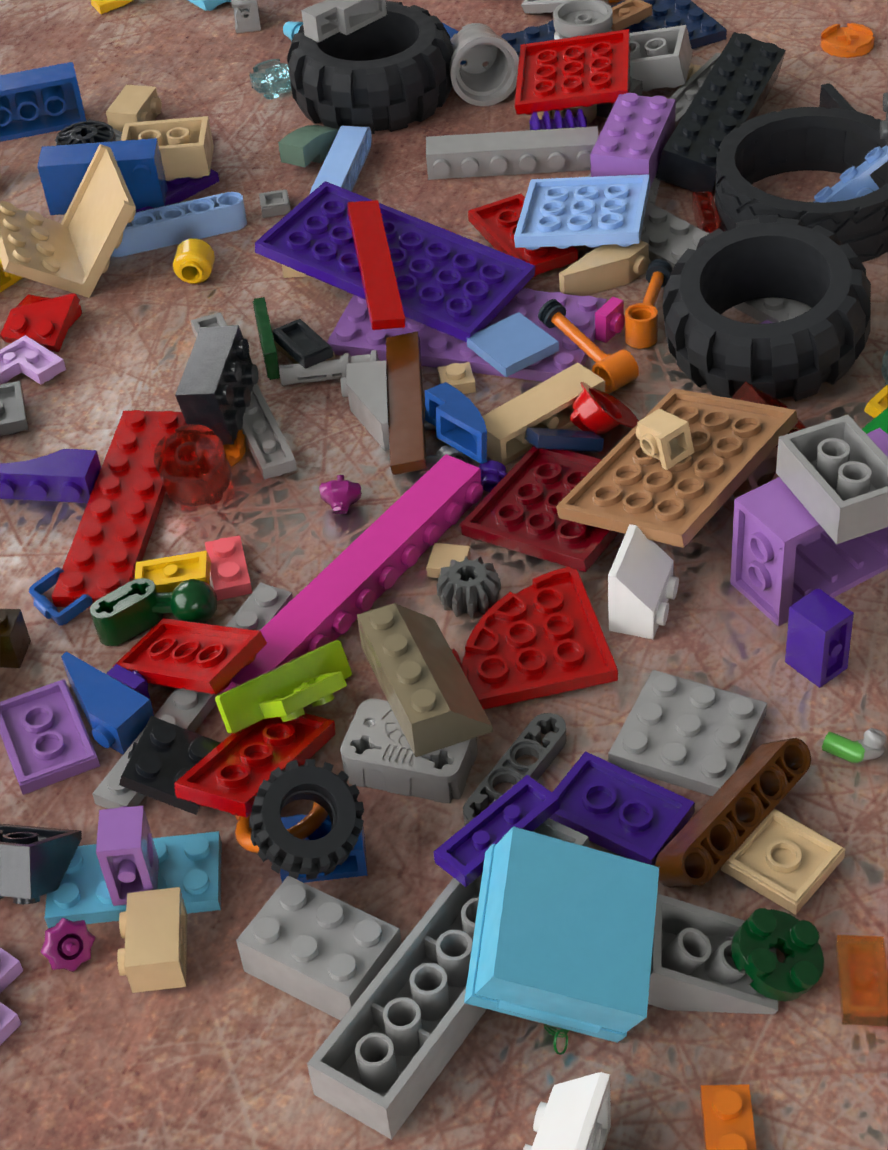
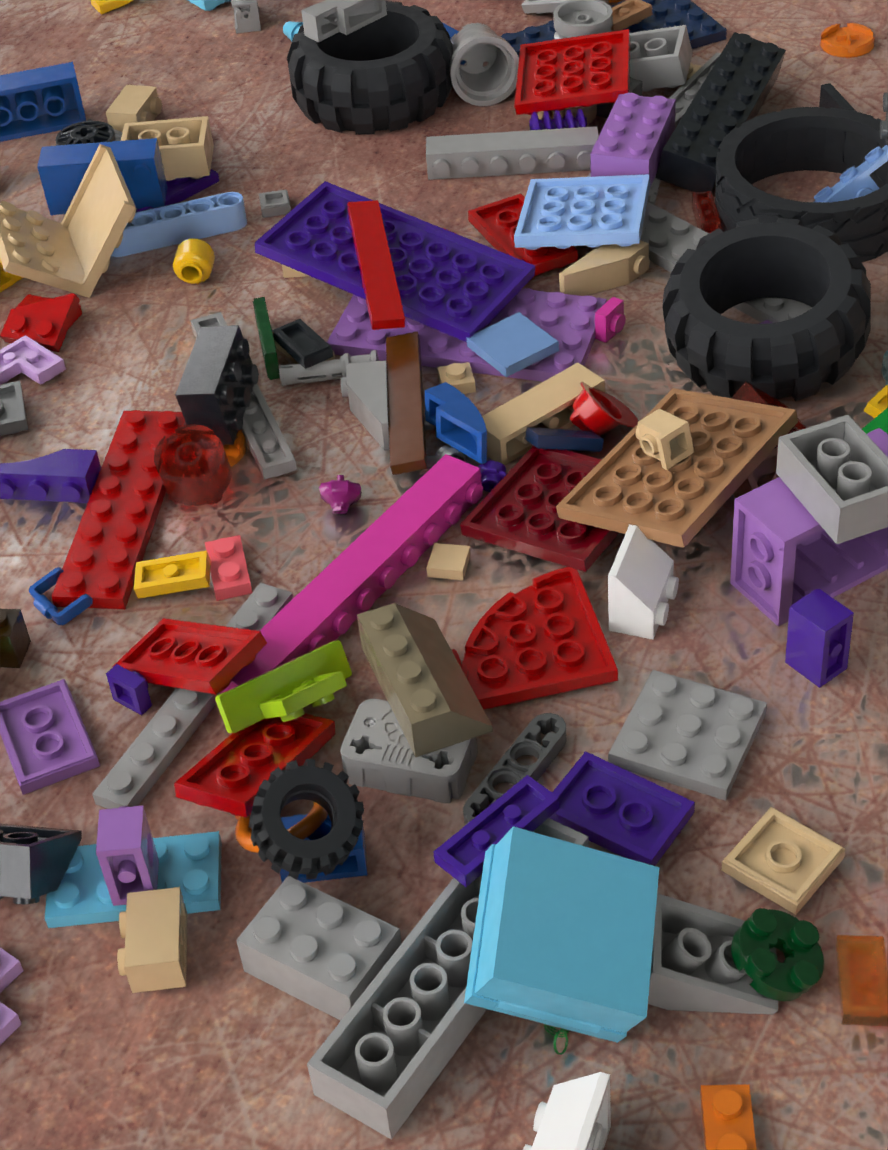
(67, 944): magenta piece -> none
(110, 707): blue slope -> none
(139, 607): dark green beam -> none
(162, 758): black plate -> none
(271, 78): clear light blue plate -> none
(307, 145): sand green slope -> none
(345, 157): light blue beam -> none
(468, 586): dark grey gear -> none
(614, 368): orange piece -> none
(642, 318): orange piece -> none
(733, 813): reddish brown beam -> none
(856, 751): arm -> none

